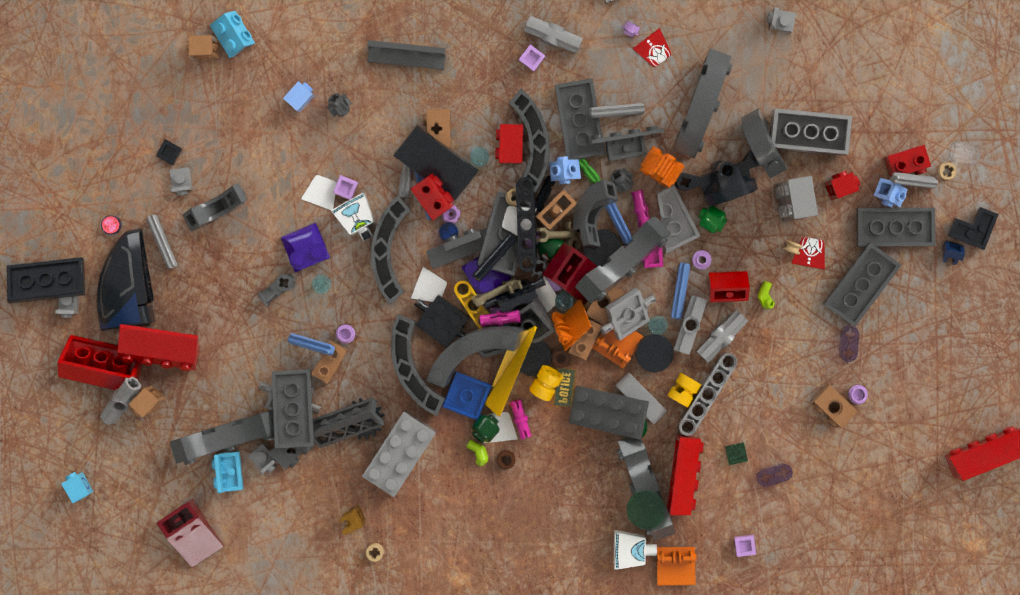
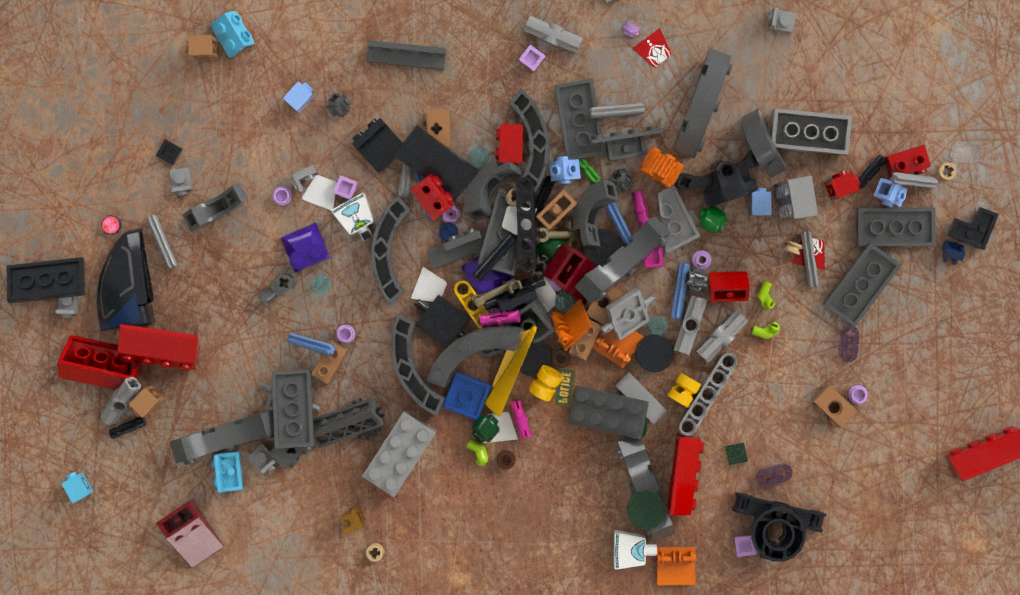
(127, 427): none -> black axle
(282, 196): none -> lavender plate
(306, 174): none -> light grey bracket
(377, 144): none -> black bracket
(481, 188): none -> dark grey arch
(696, 279): none -> dark grey gear
(760, 203): none -> light blue brick
(767, 332): none -> lime arm
(794, 522): none -> black piece
(809, 258): none -> light grey axle
(871, 170): none -> black axle

